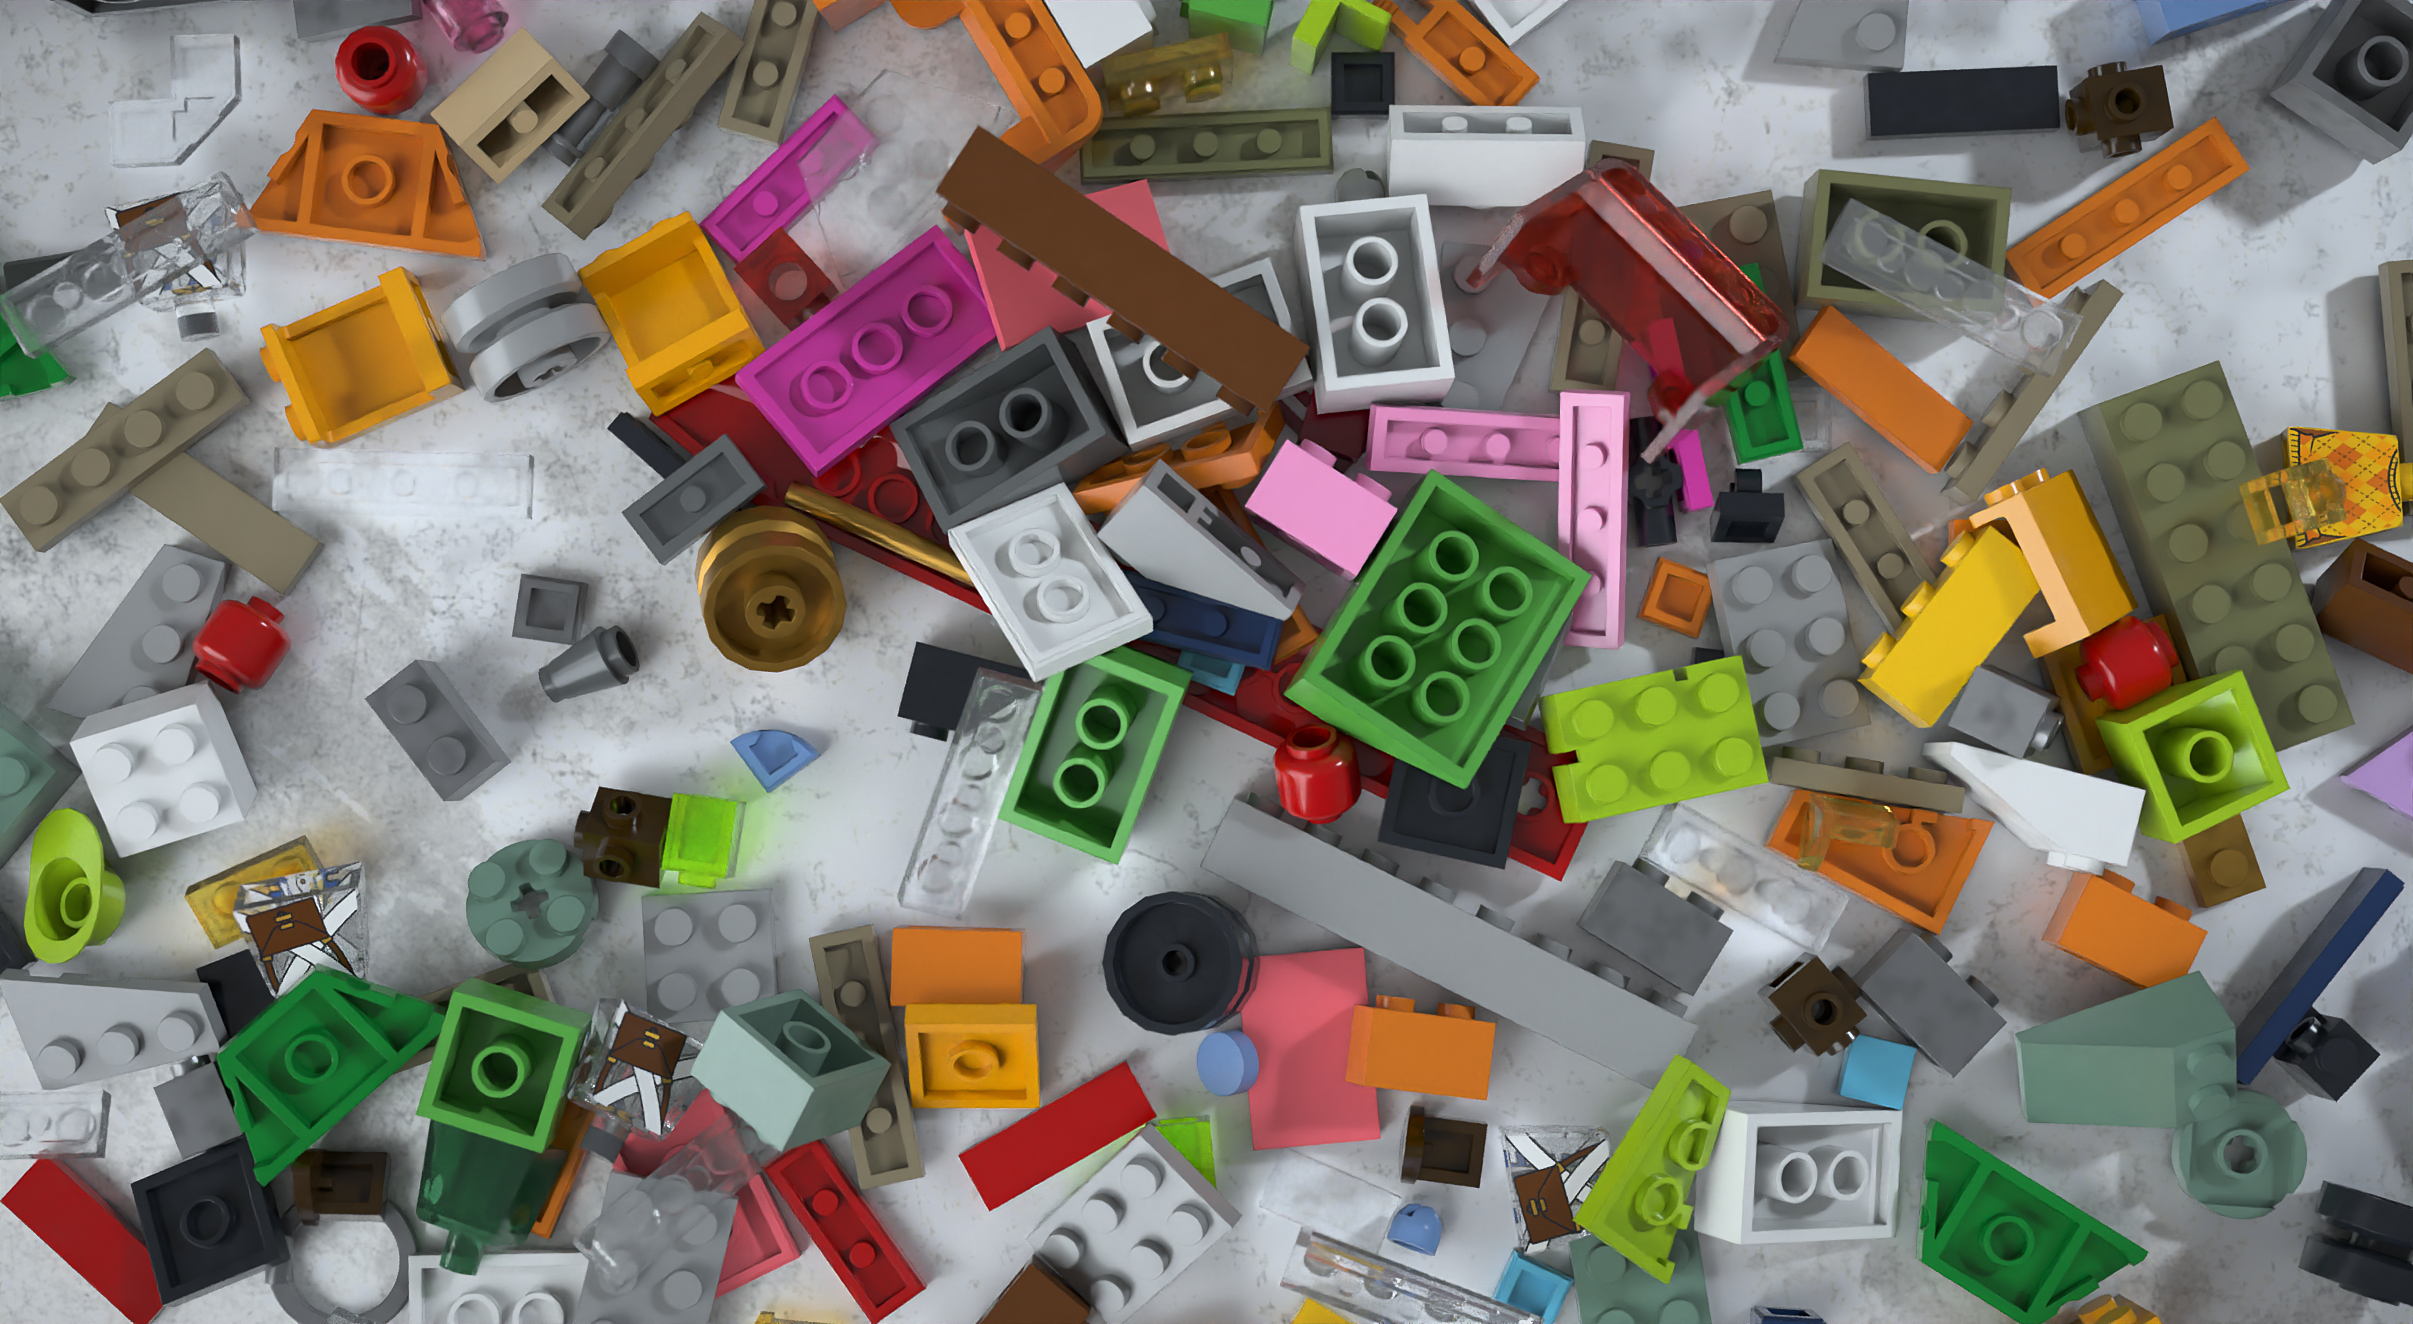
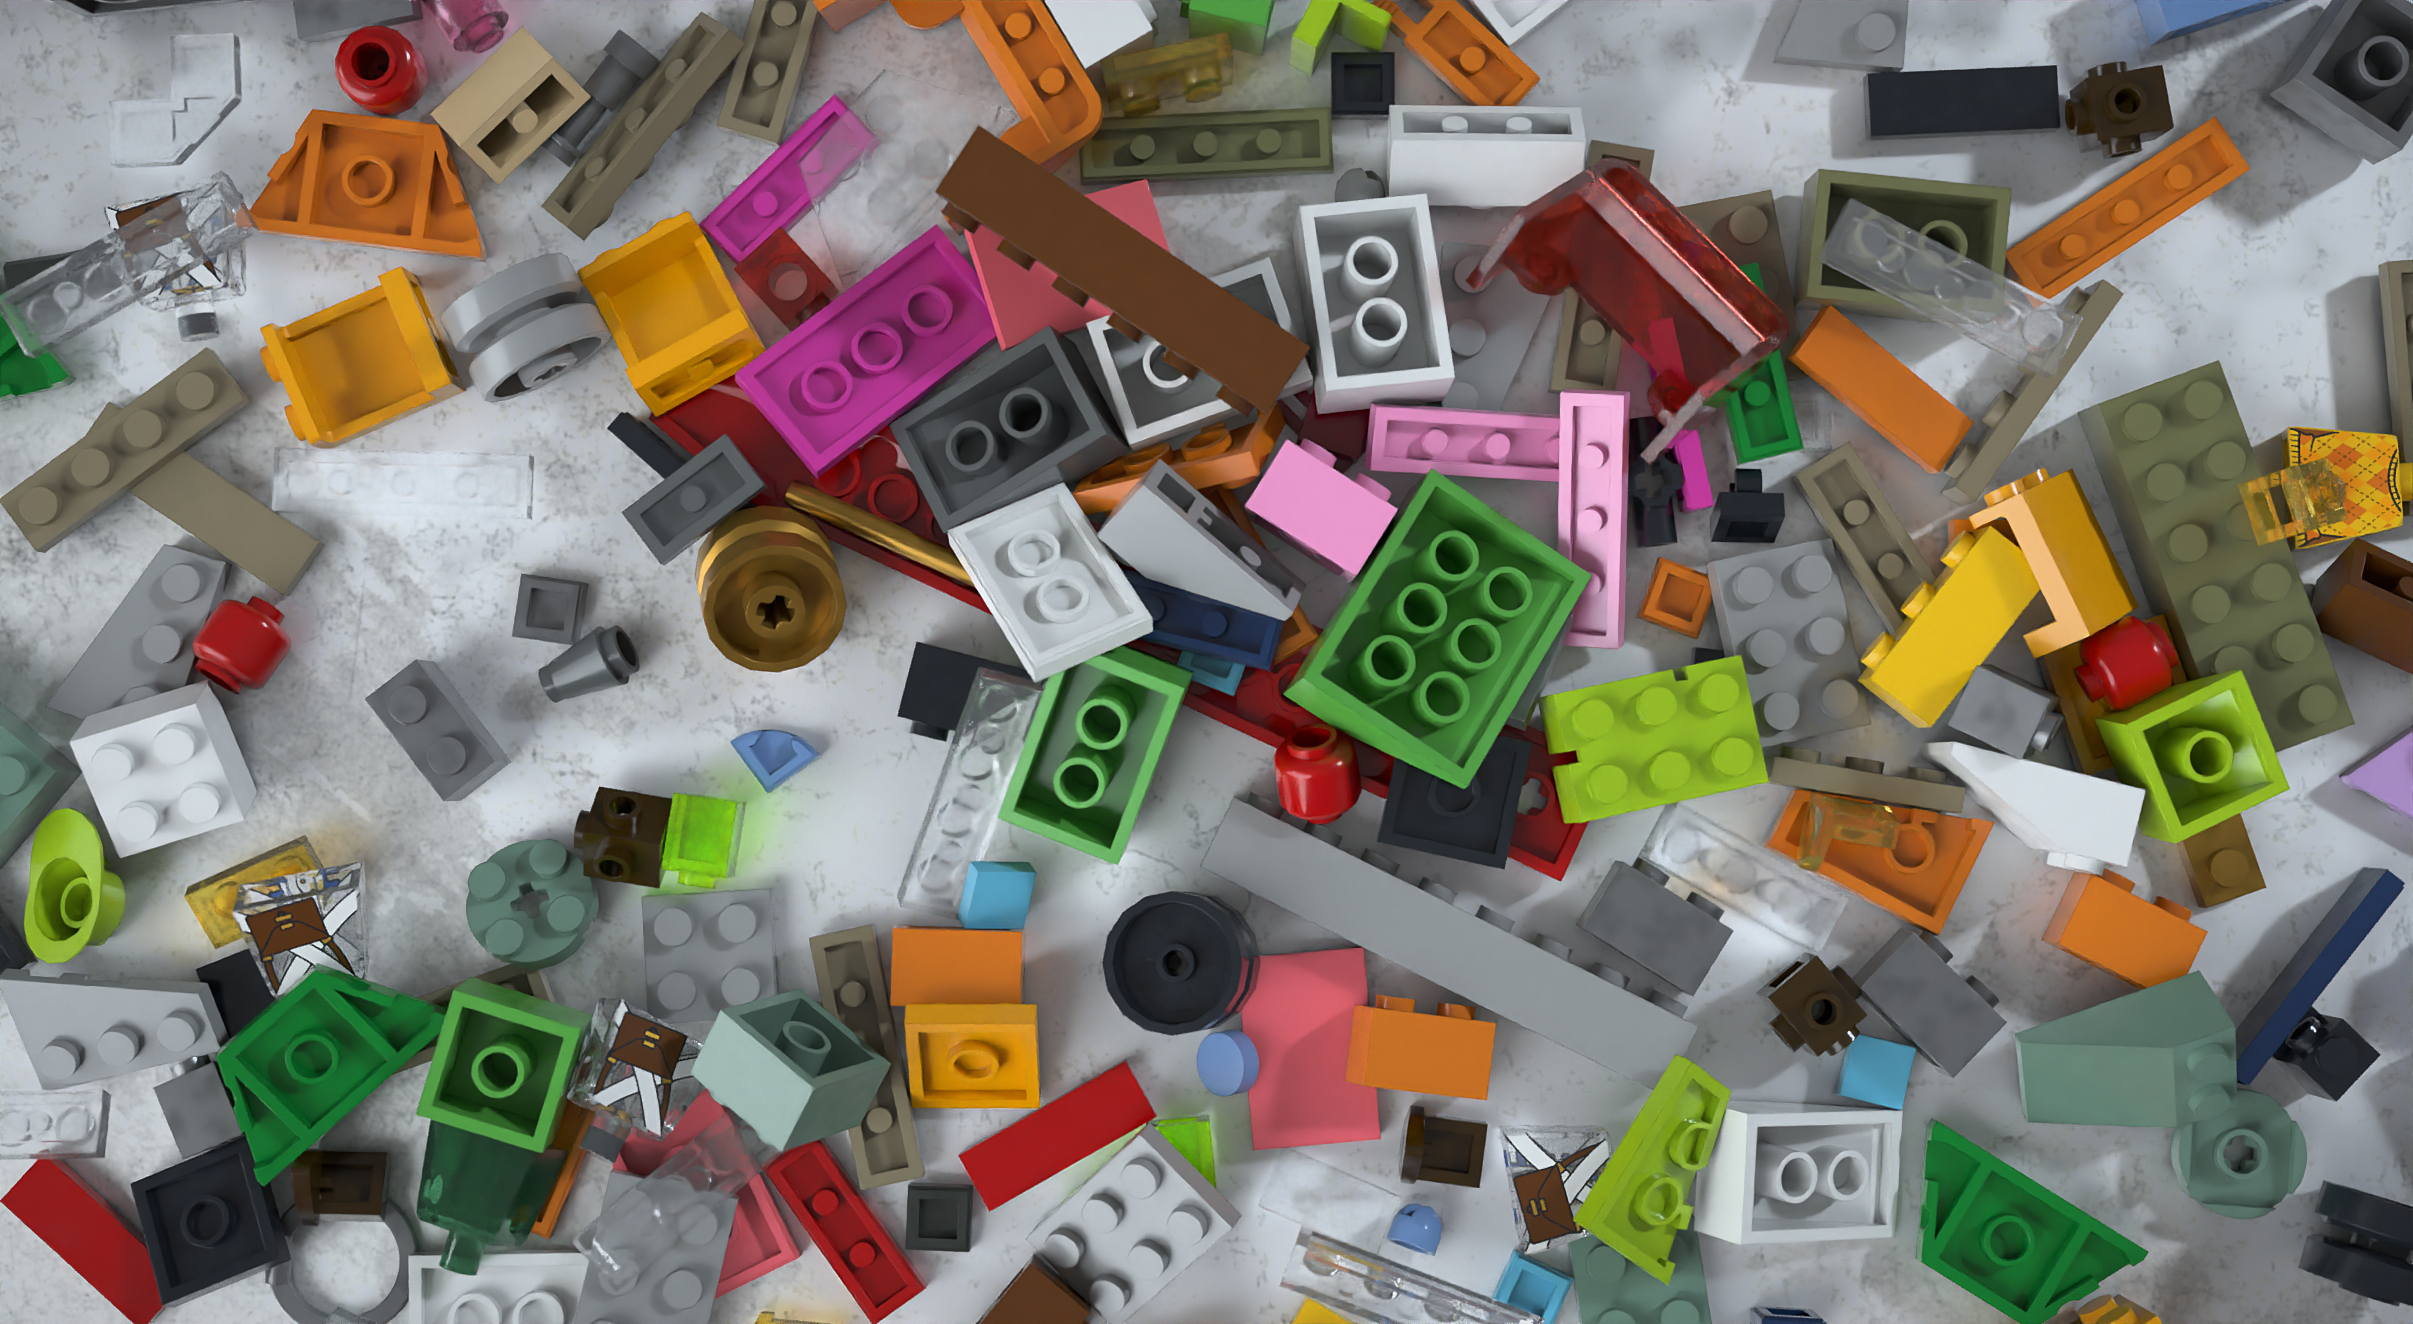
(939, 1217): none -> pearl dark grey tile
(996, 895): none -> medium azure tile

